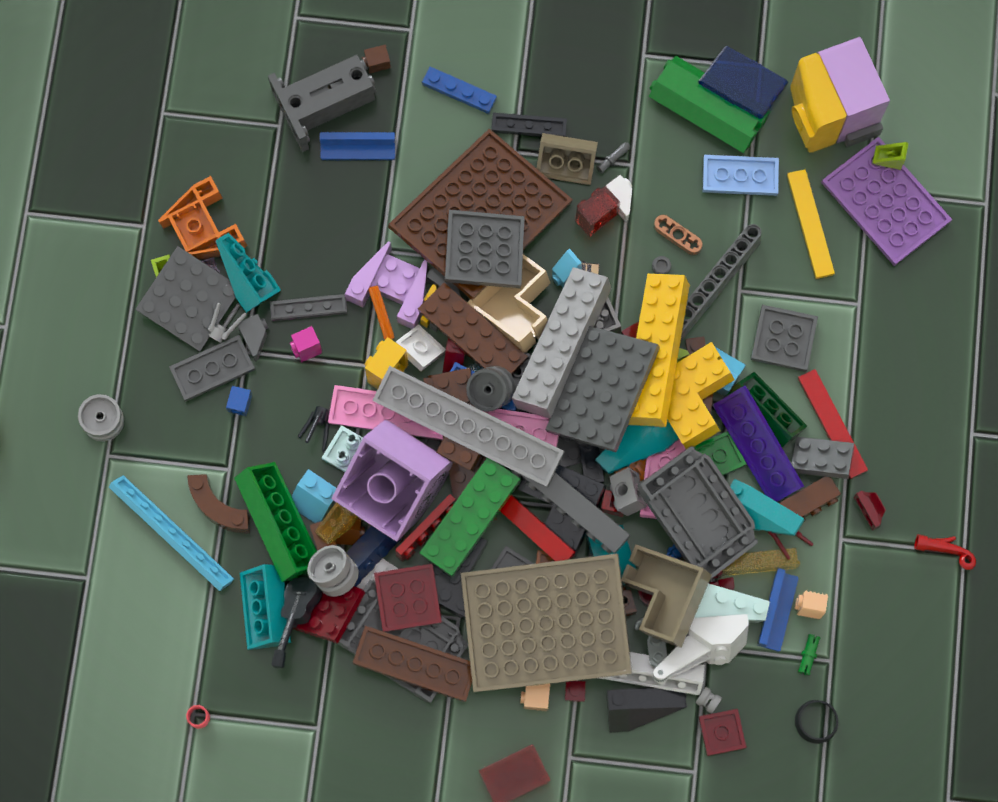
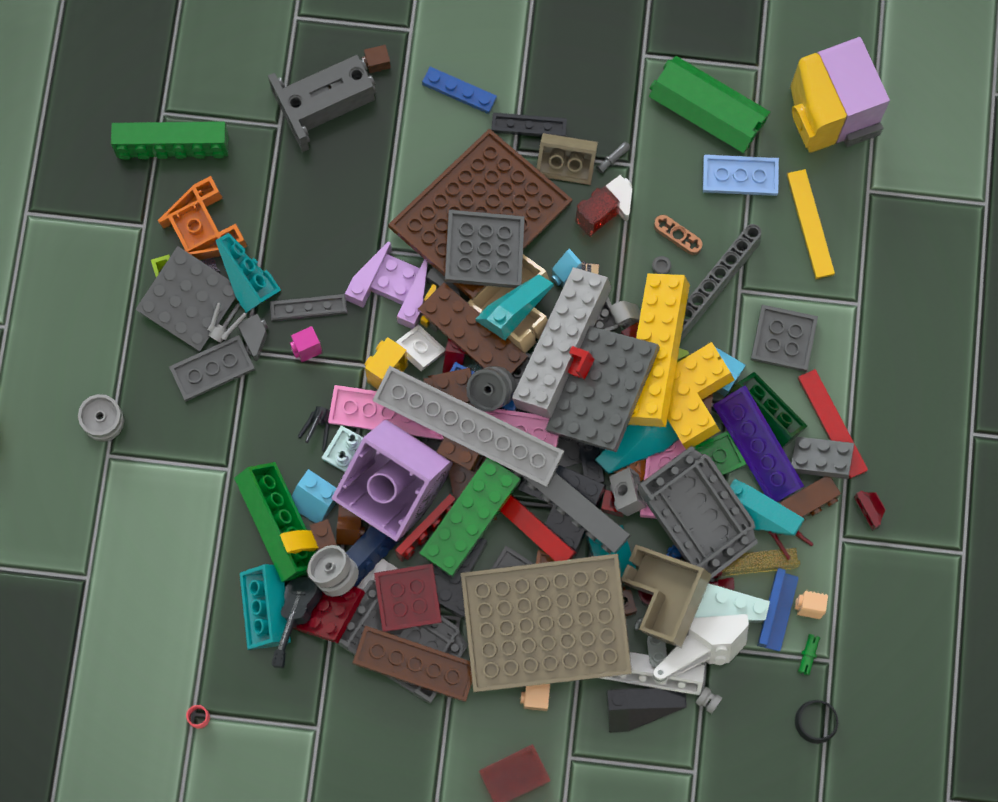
(170, 139): none -> green brick
(171, 533): medium azure plate -> none
(217, 512): reddish brown brick -> none
(239, 401): blue panel -> none
(298, 541): none -> yellow slope
(336, 523): clear yellow slope -> none
(357, 145): blue panel -> none
(381, 312): orange axle -> none
(510, 310): none -> teal wedge
(575, 691): dark red plate -> none
(581, 362): none -> red panel
(625, 313): none -> light grey beam
(694, 344): reddish brown plate -> none
(722, 732): dark red plate -> none
(743, 82): clear blue piece -> none
(886, 203): medium lavender plate -> none
(891, 155): lime slope -> none
(943, 545): red plant -> none

